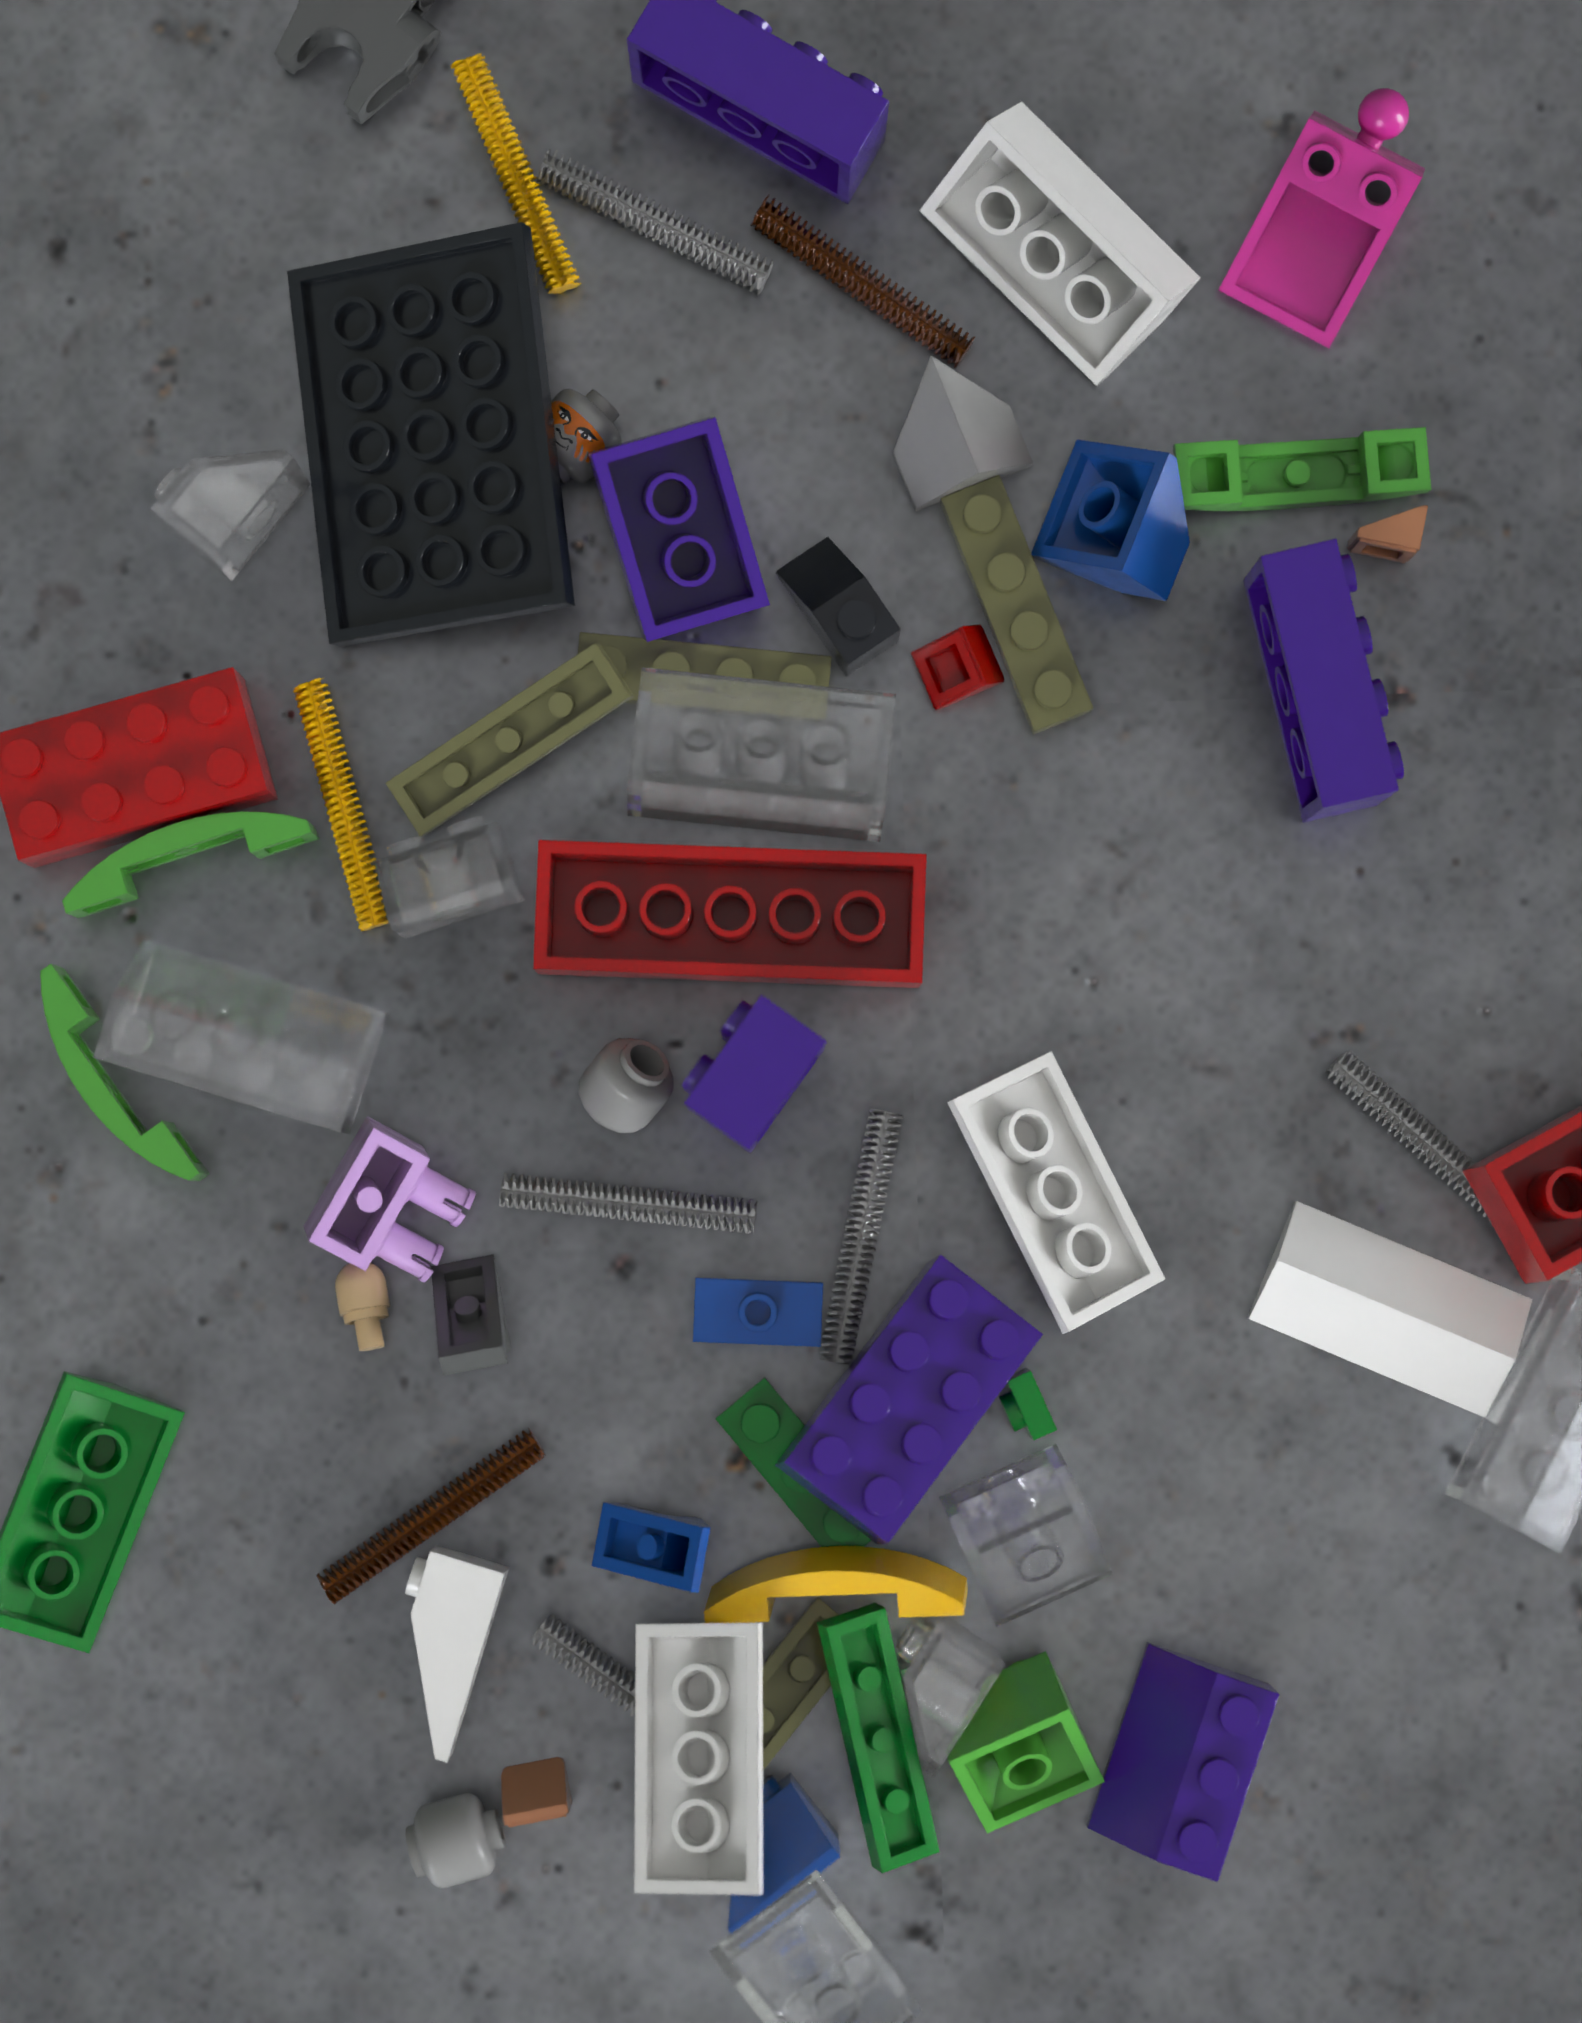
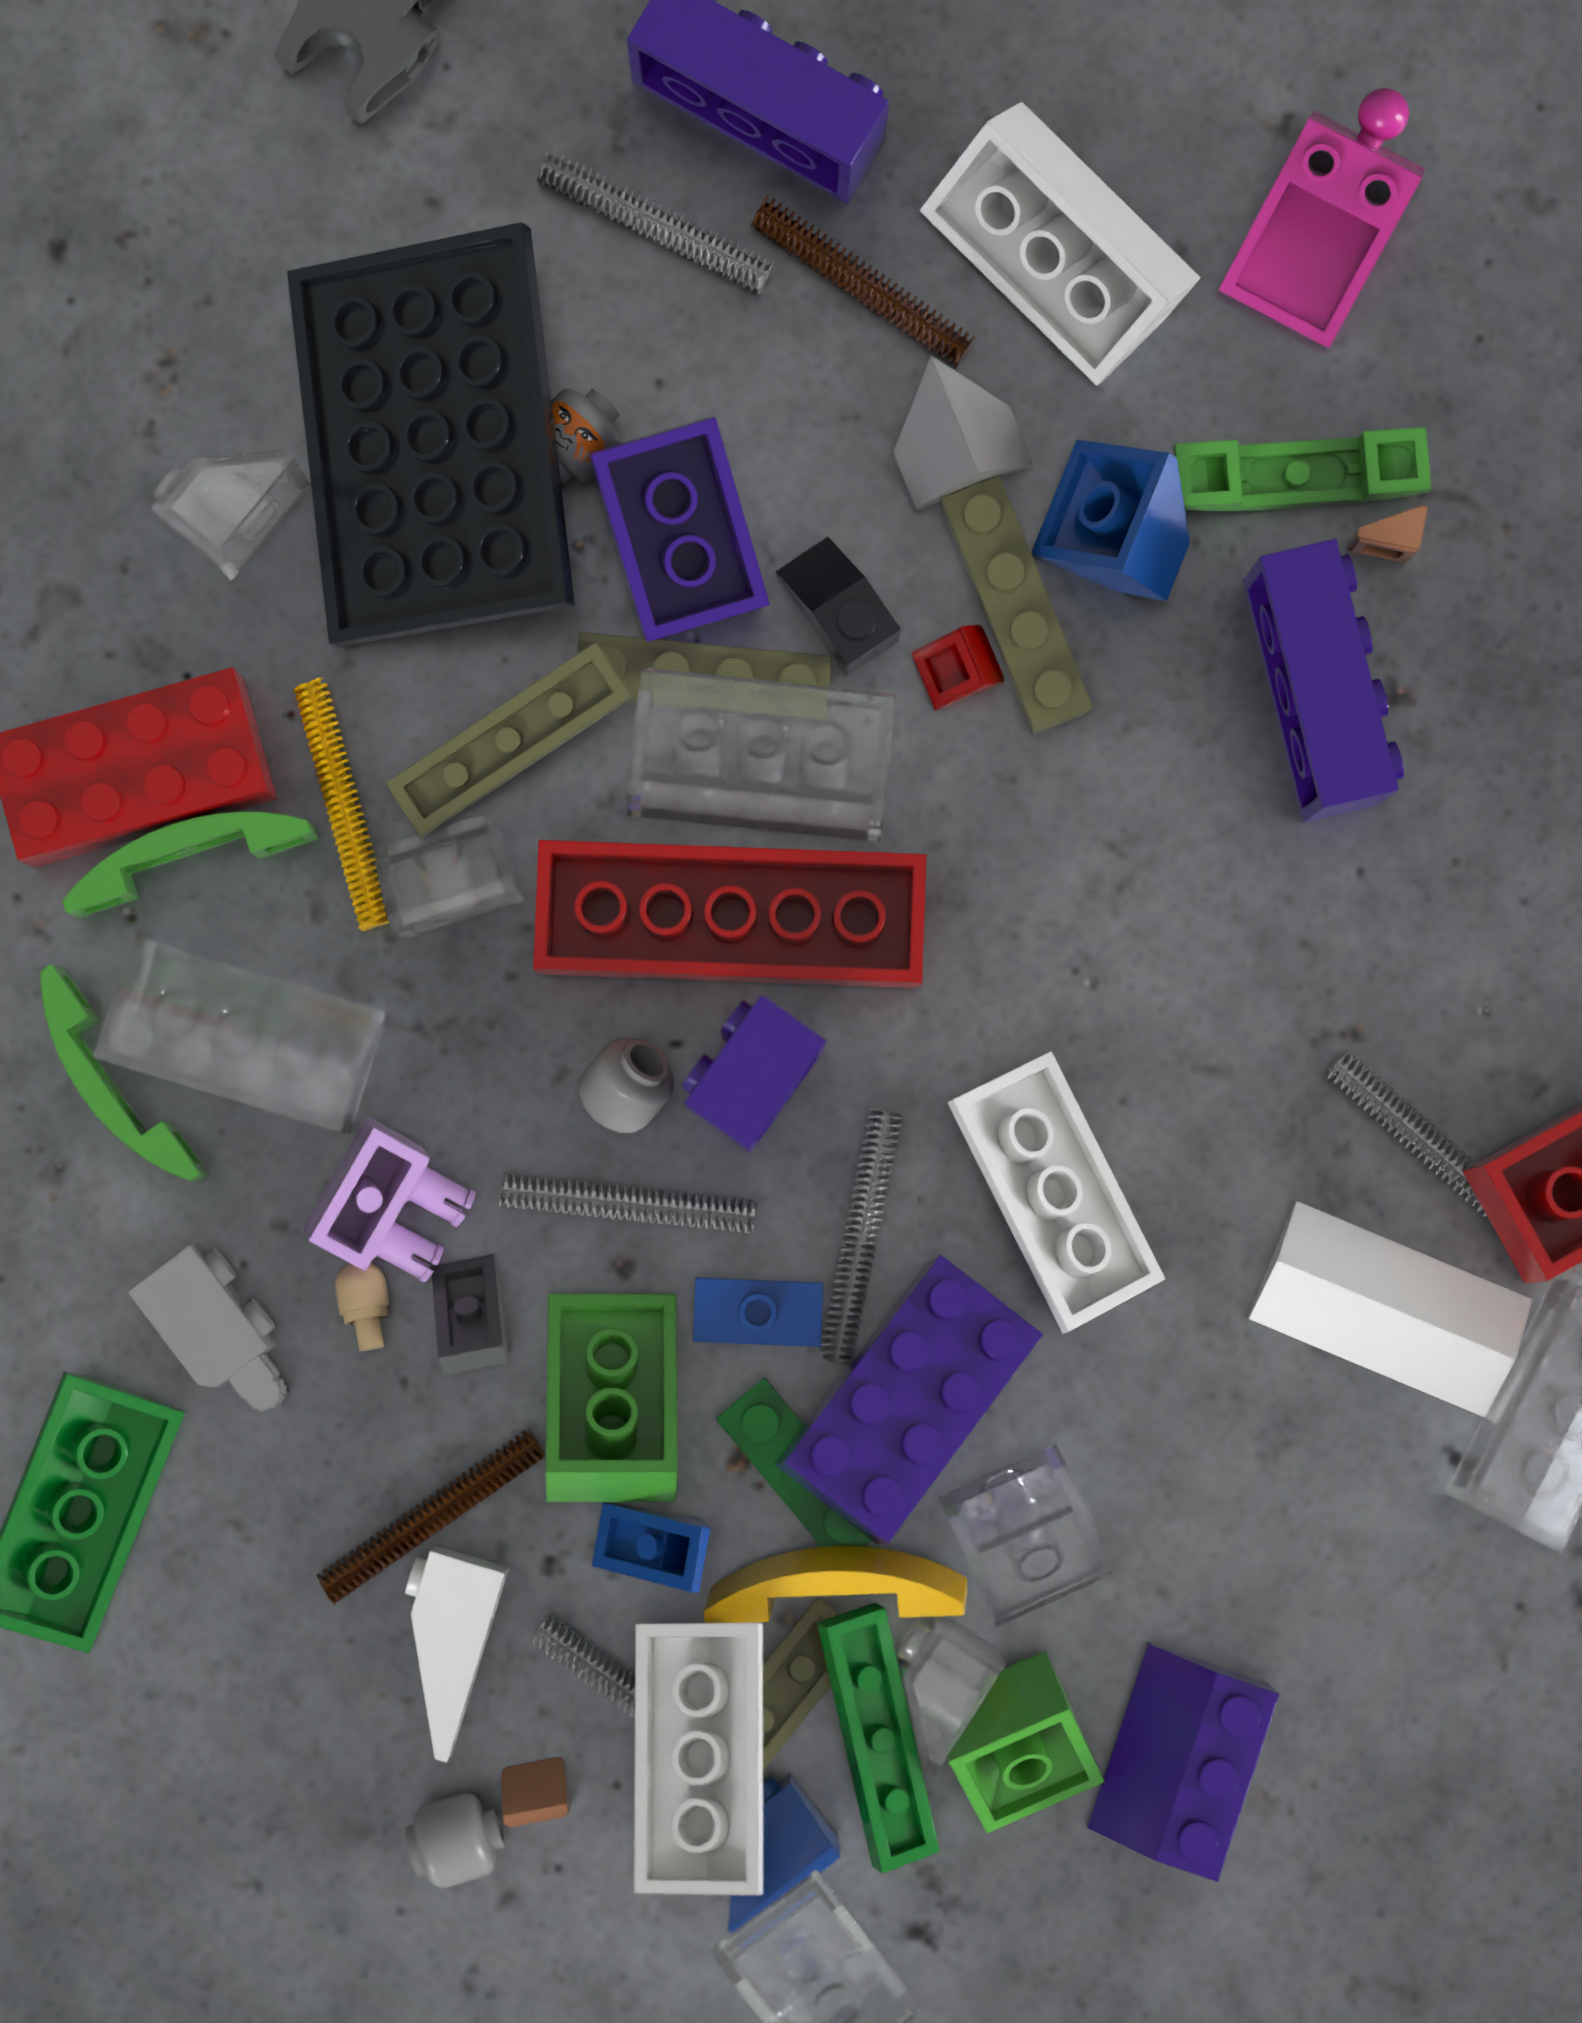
(211, 1326): none -> light grey hinge
(506, 158): yellow axle -> none
(611, 1398): none -> bright green slope
(1026, 1406): green plate -> none

